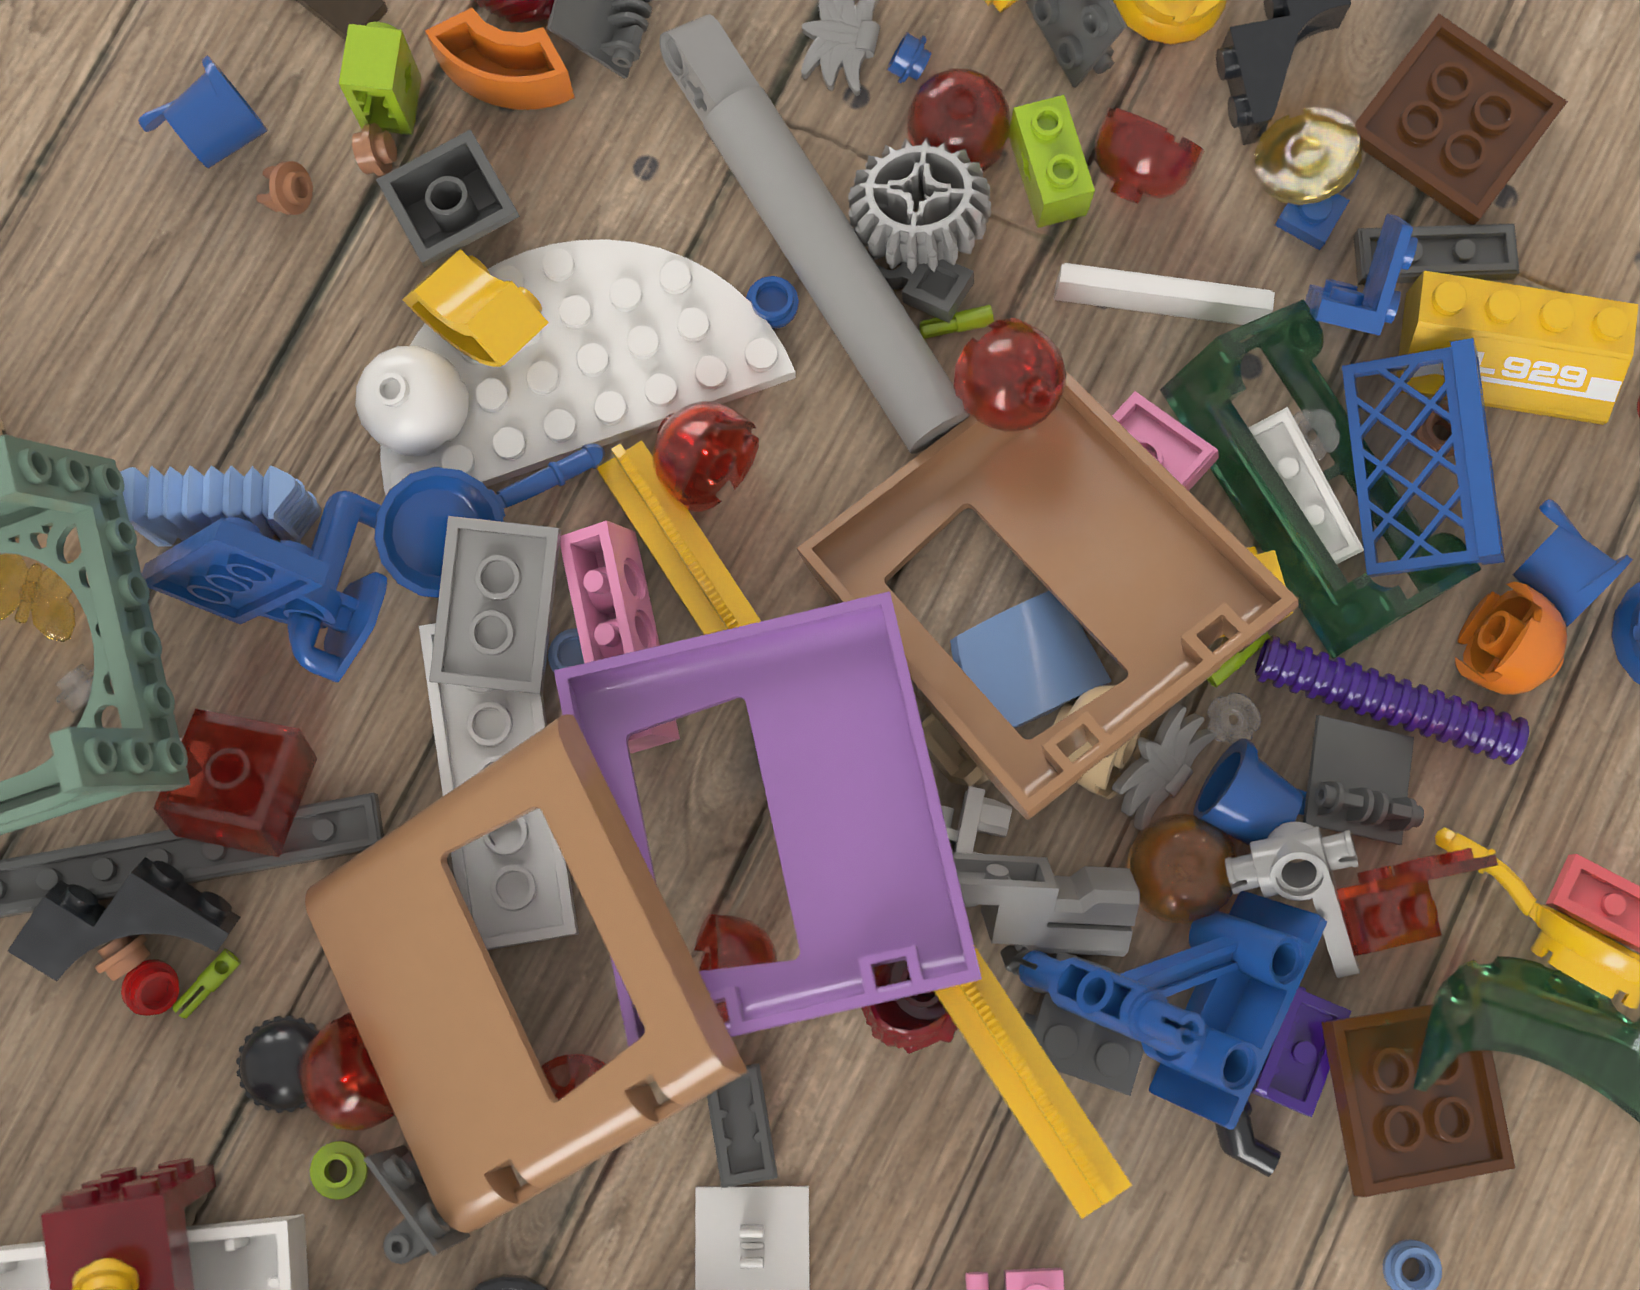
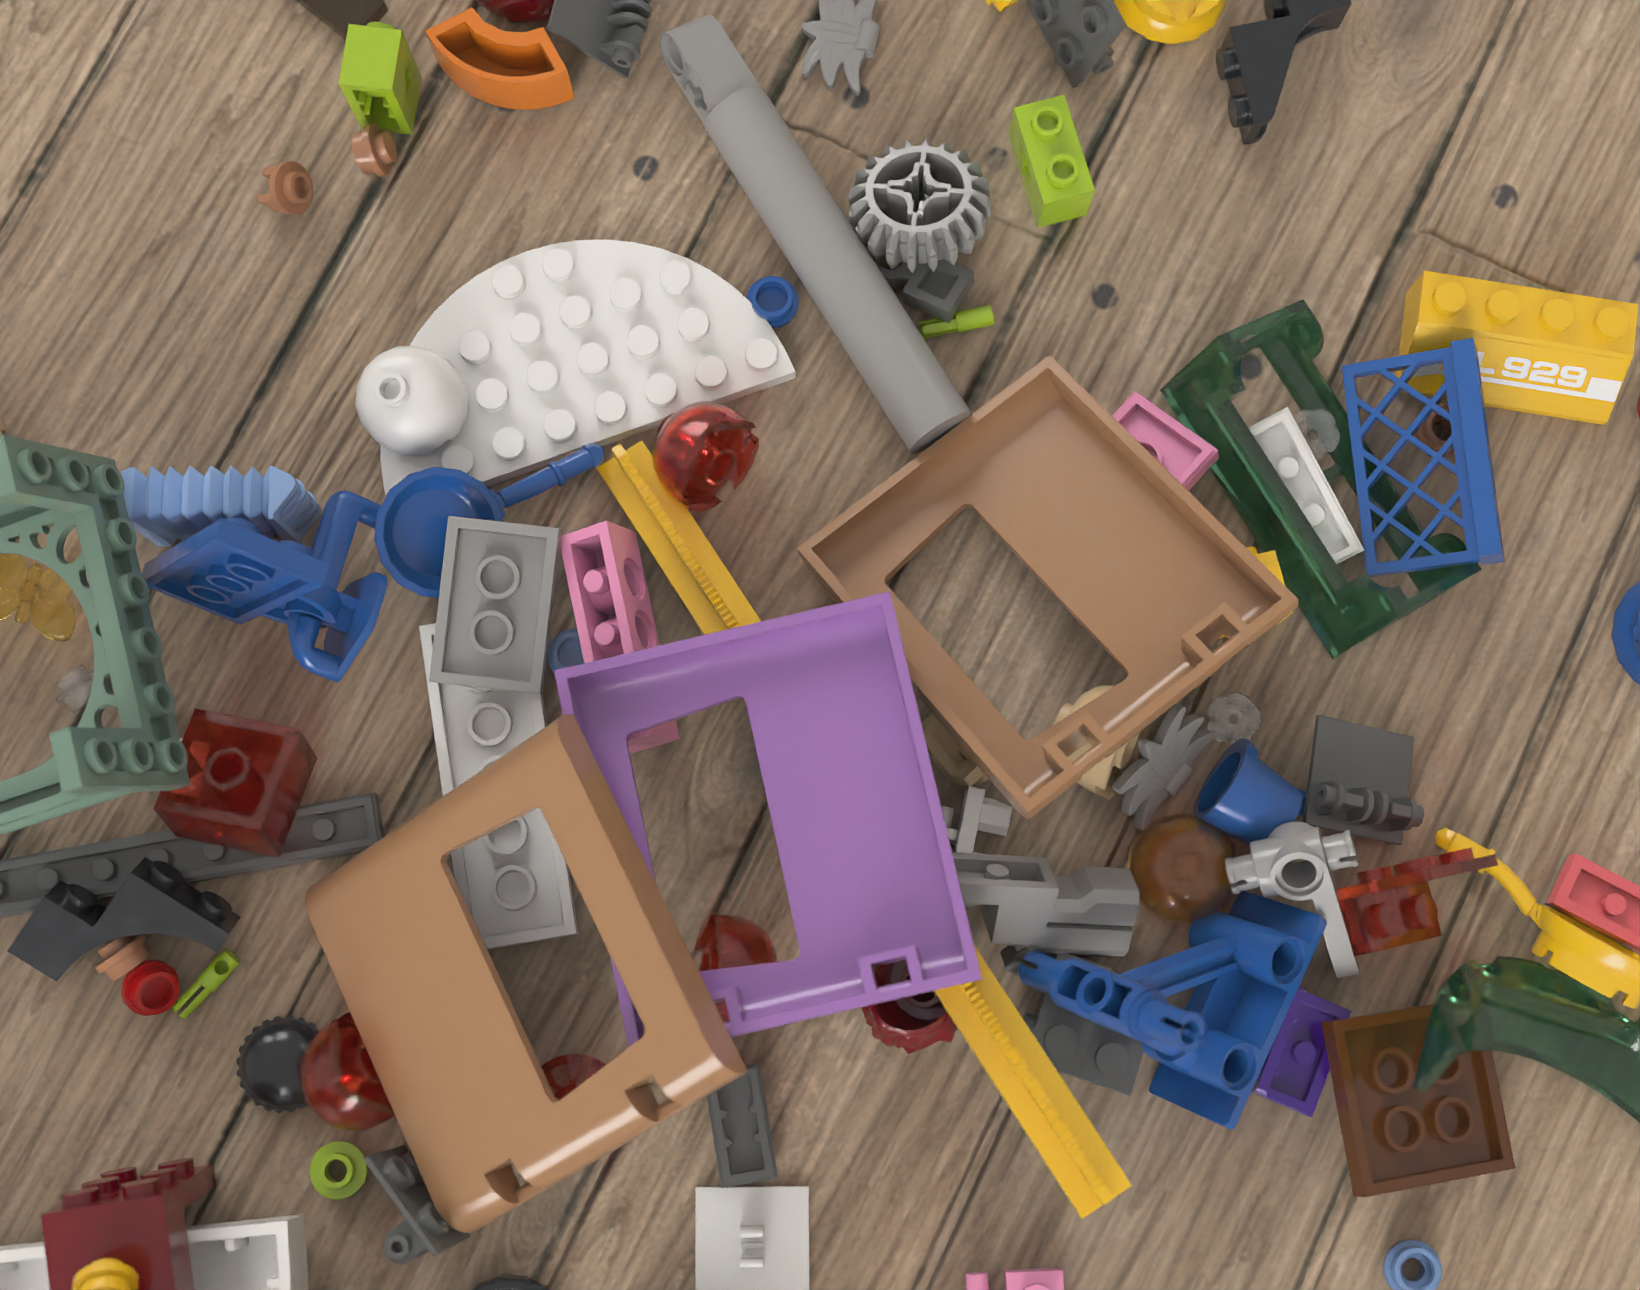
(209, 117): blue hat -> none
(447, 198): dark grey slope -> none
(477, 311): yellow brick -> none
(909, 58): blue plate -> none
(963, 112): clear red cylinder -> none
(1010, 376): clear red cylinder -> none
(1030, 659): medium blue slope -> none
(1143, 157): clear red cylinder -> none
(1162, 294): white tile -> none
(1236, 661): lime pin -> none
(1244, 1147): black arm -> none
(1308, 156): clear yellow tile -> none
(1314, 220): blue plate -> none
(1367, 311): blue bracket -> none
(1393, 700): dark purple piece -> none
(1456, 119): reddish brown plate -> none
(1457, 250): dark grey tile -> none
(1512, 641): orange cylinder -> none
(1568, 567): blue hat -> none

